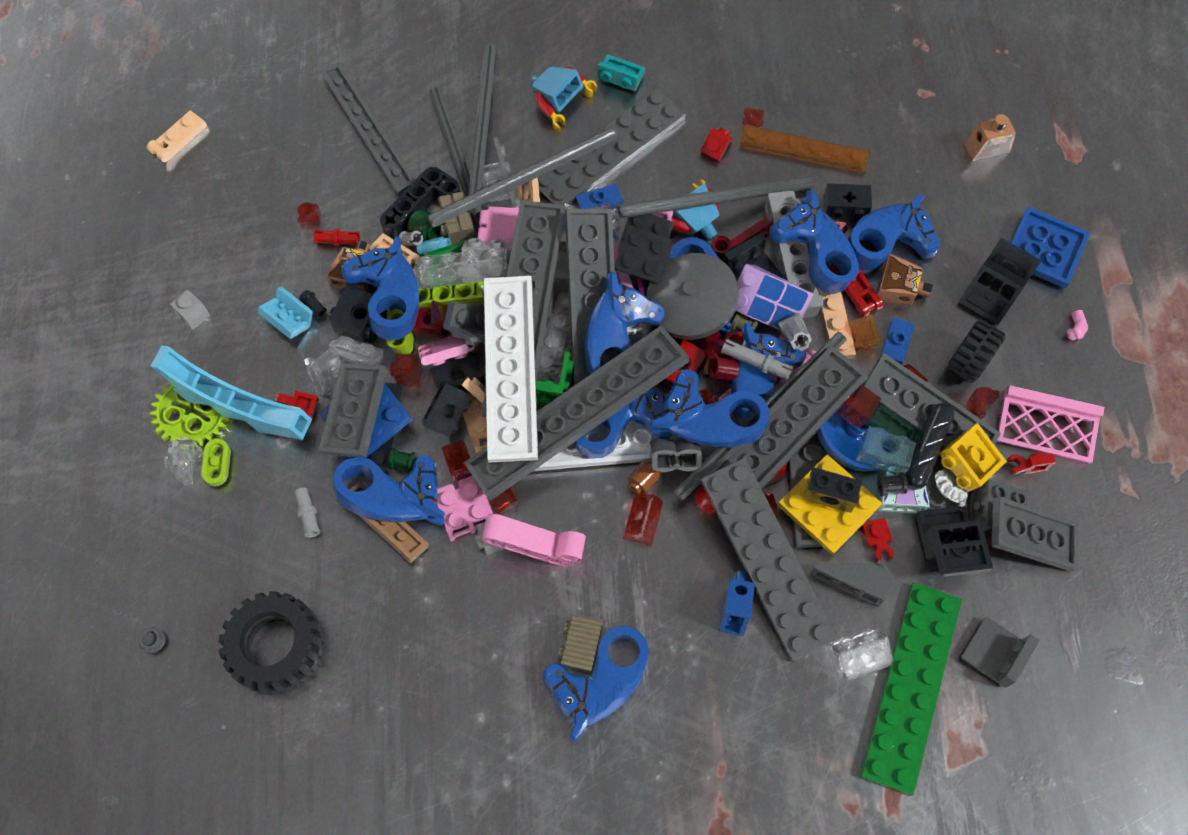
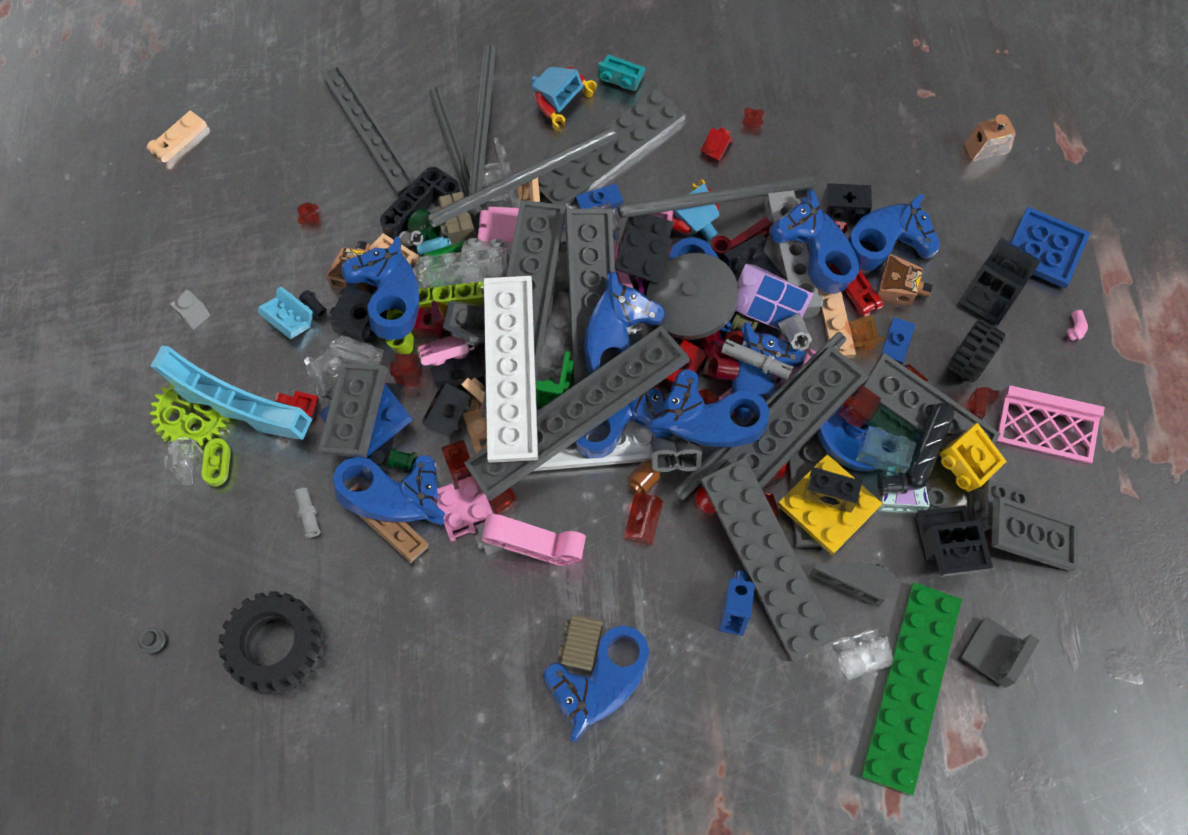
(336, 237): red pin -> none
(805, 148): clear orange plate -> none
(878, 536): red plate -> none
(948, 487): white gear -> none
(1035, 463): red plate -> none

